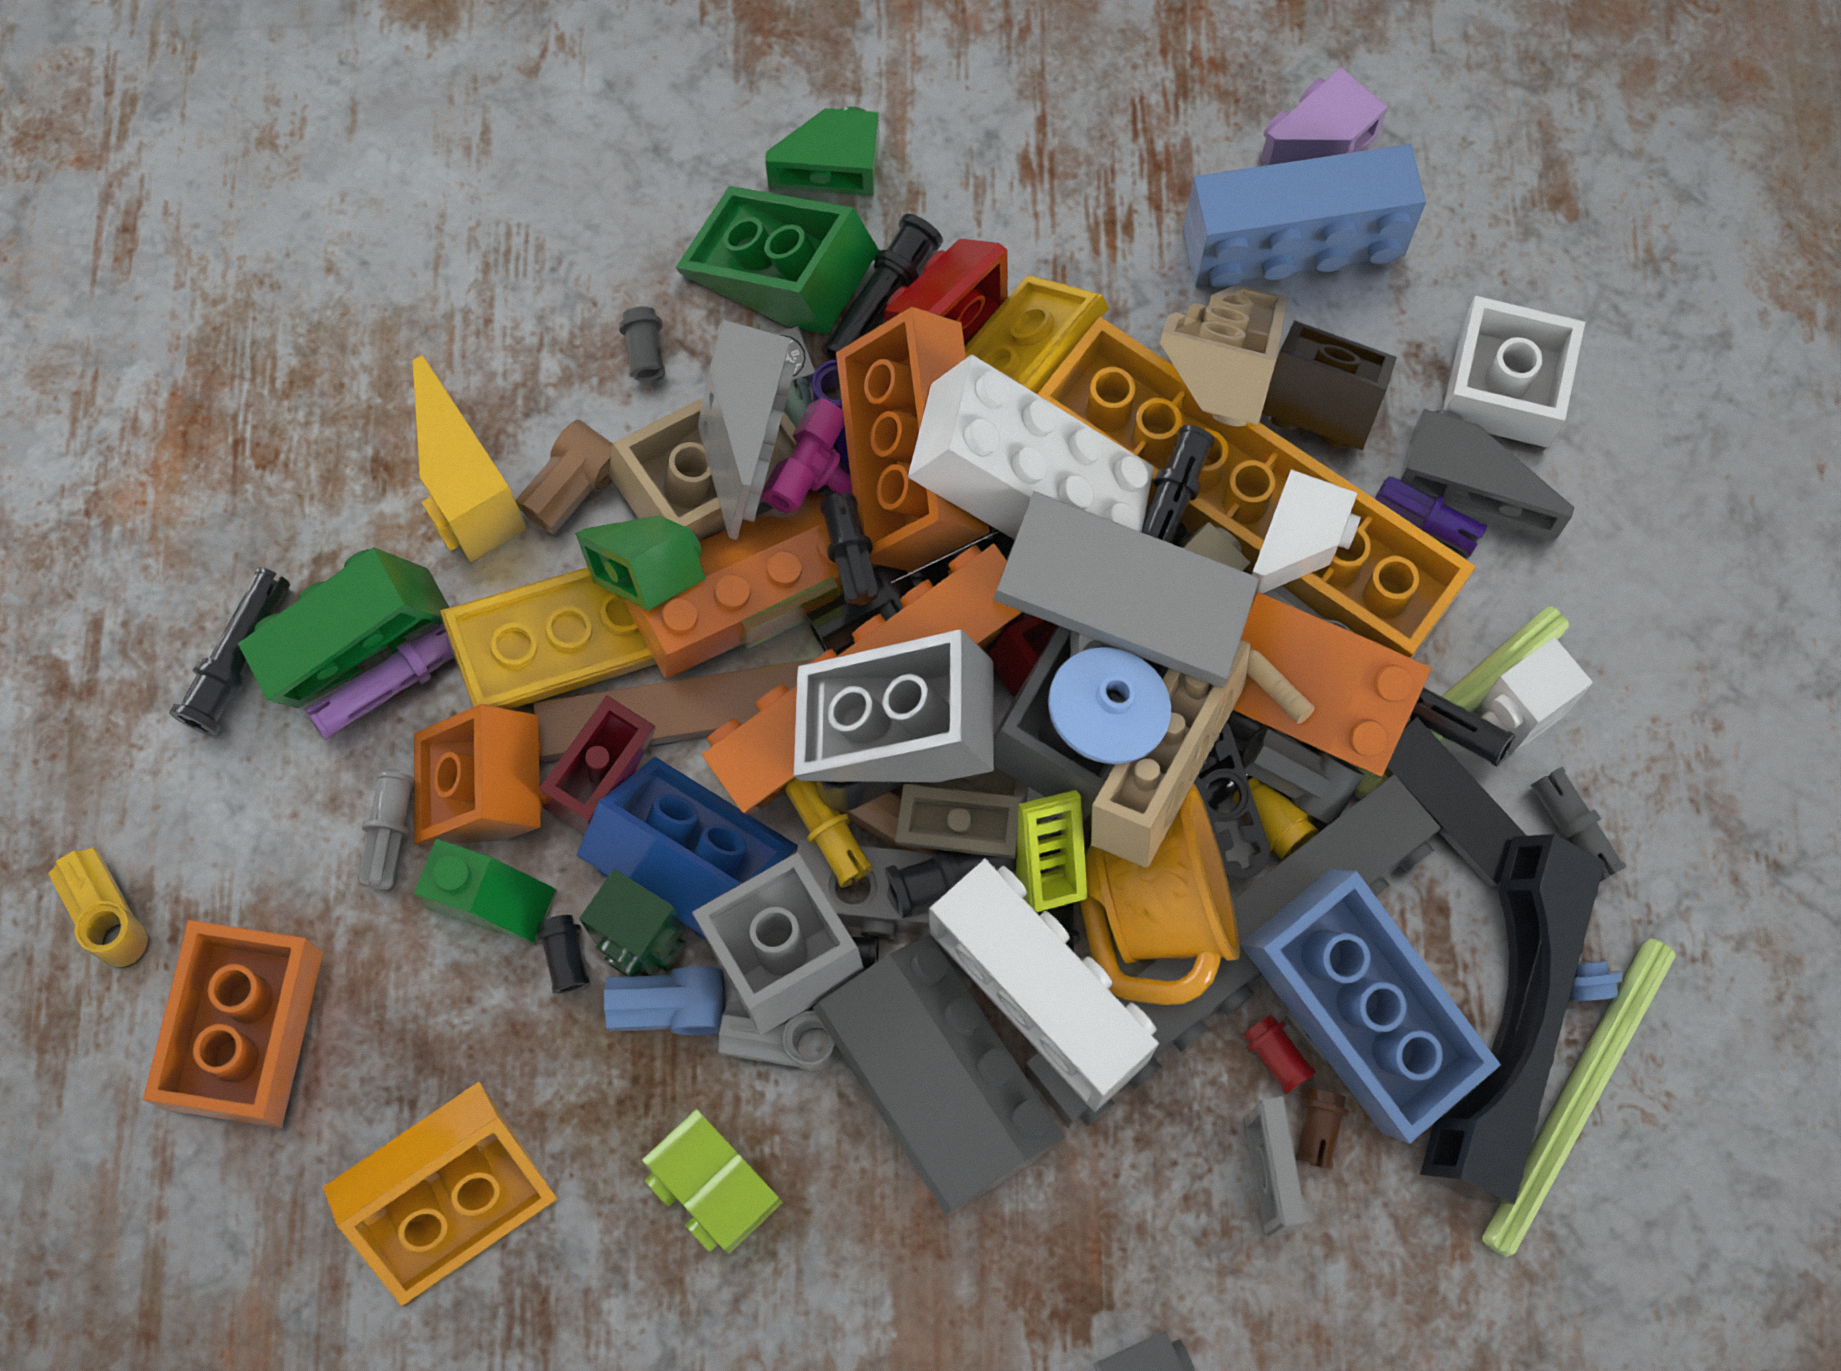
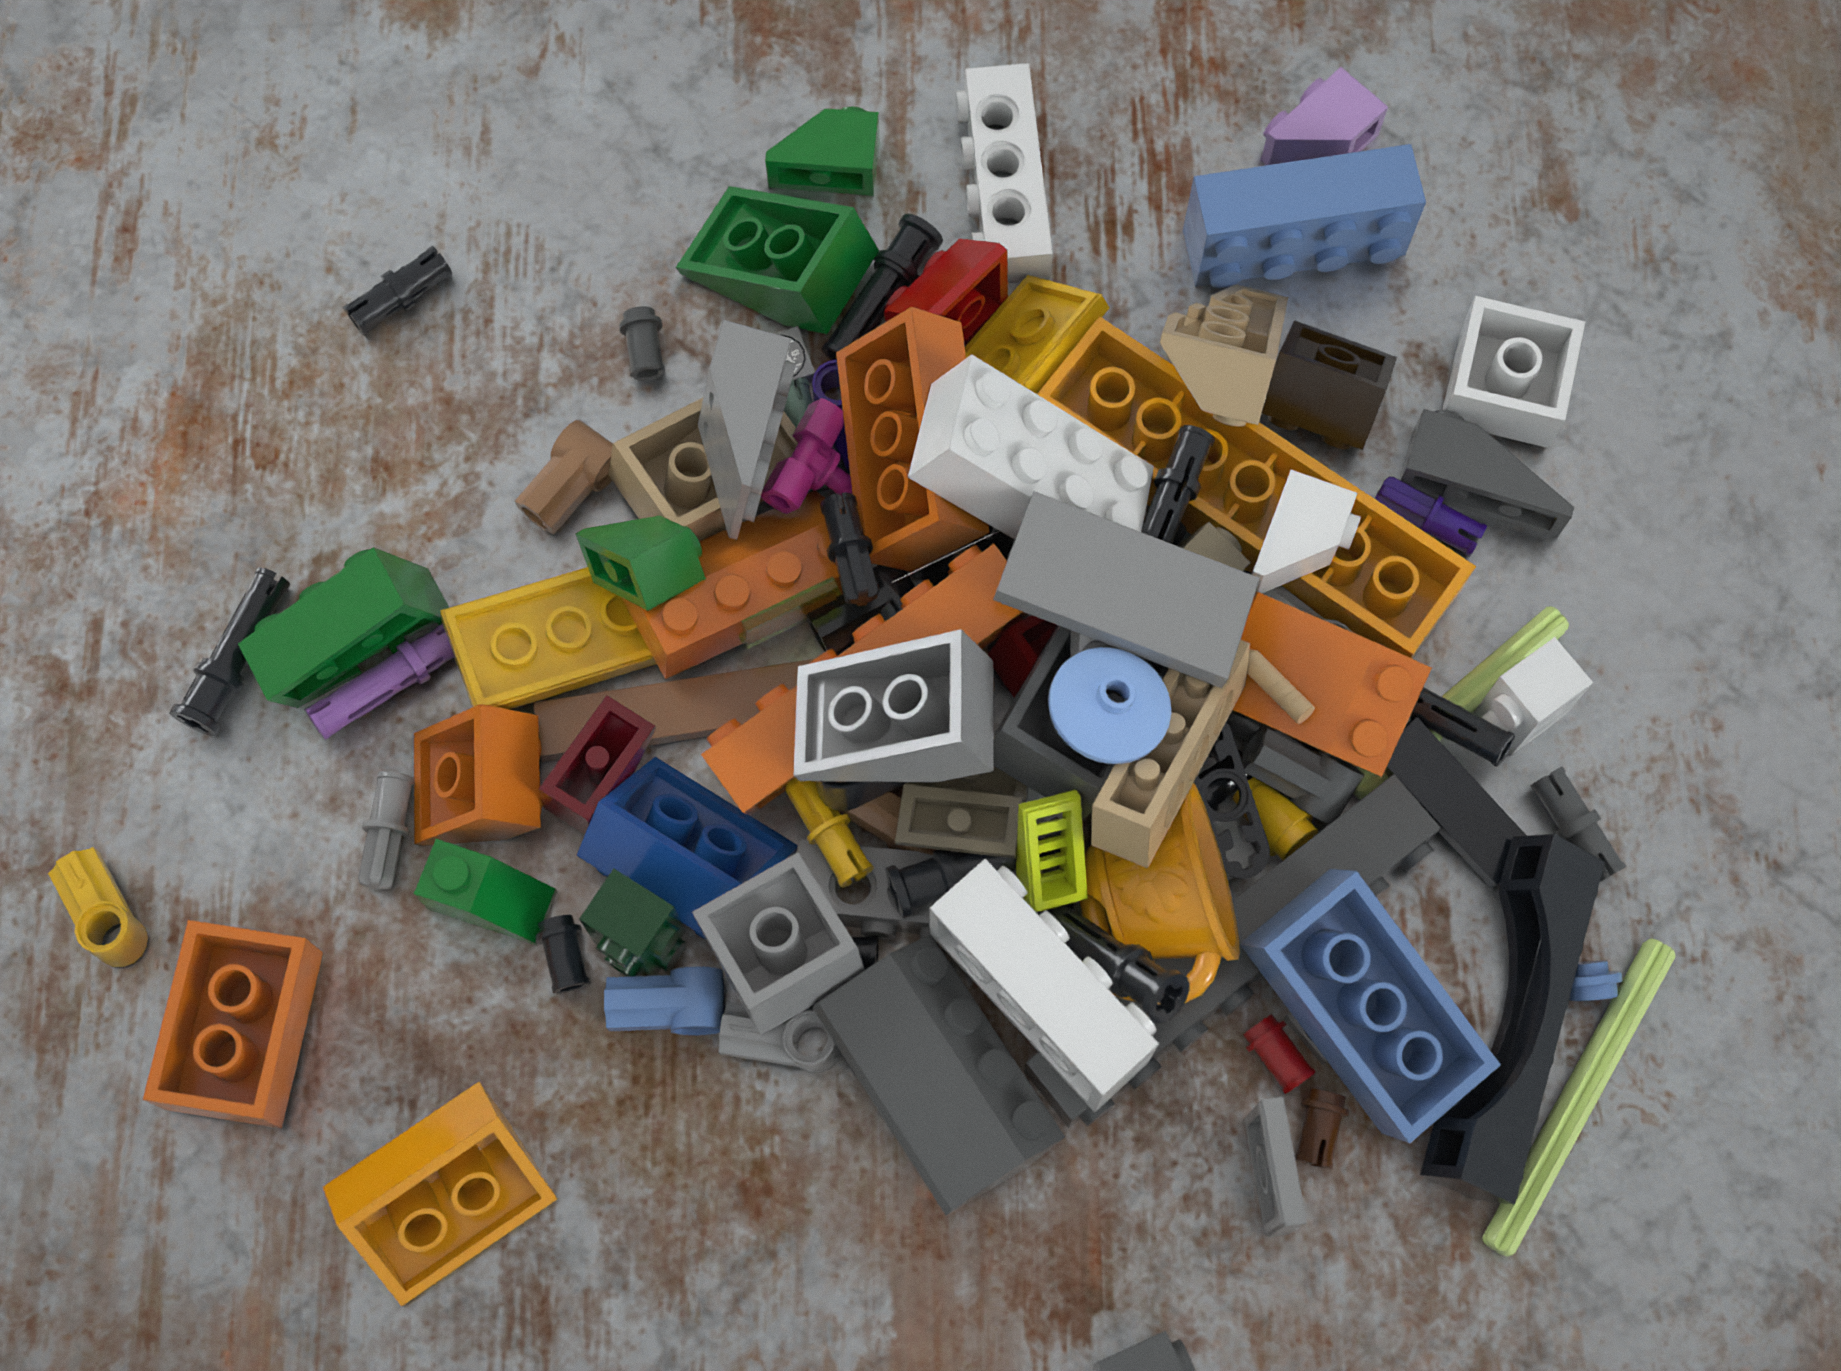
(398, 290): none -> black pin
(466, 491): yellow slope -> none
(711, 1183): lime brick -> none
(1006, 98): none -> white brick
(1127, 966): none -> black pin

